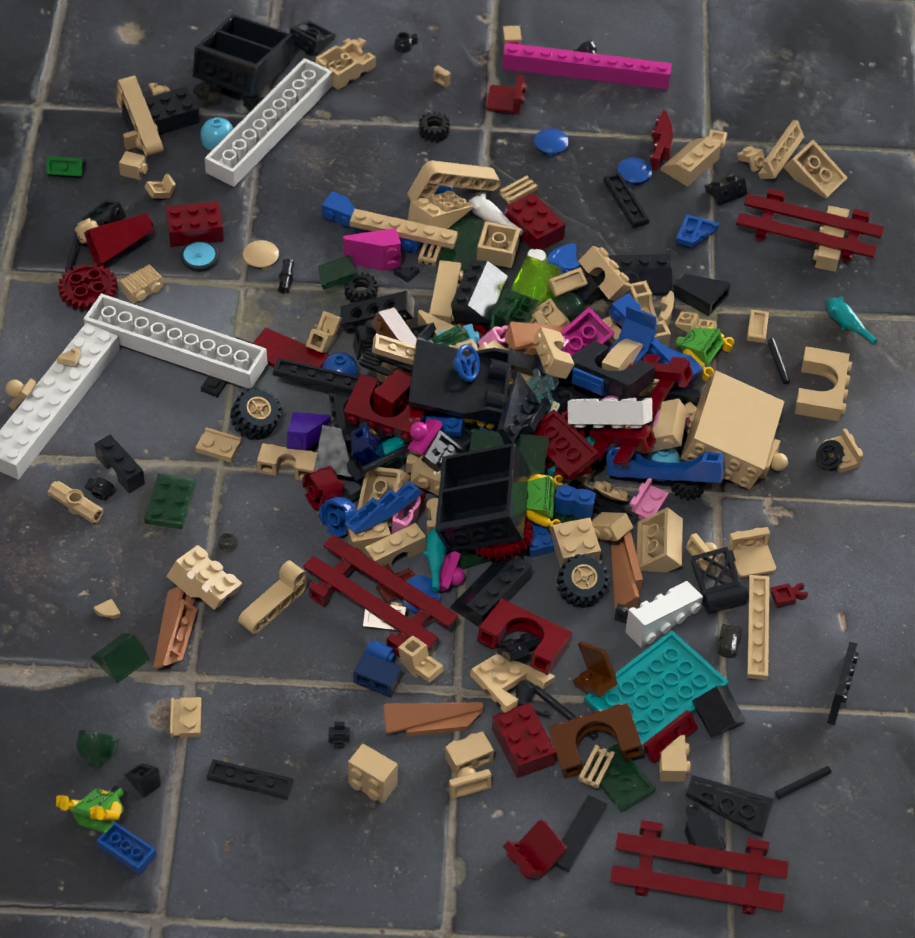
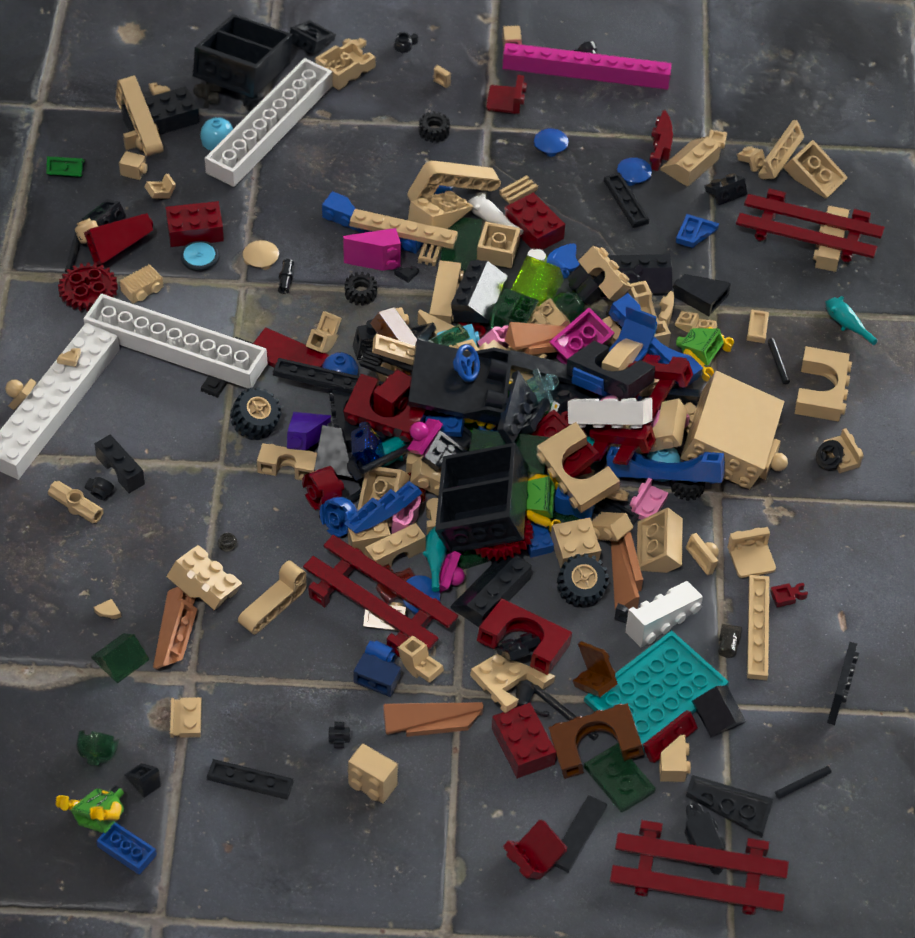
(170, 501): clear green plate -> none
(218, 445): tan plate -> none
(337, 271): clear green tile -> none
(360, 312): black brick -> none
(469, 752): tan brick -> none
(469, 782): tan tile -> none
(549, 346): tan arch -> none
(567, 282): tan tile -> none
(582, 492): none -> tan arch
(602, 753): tan tile -> none
(723, 595): black piece -> none

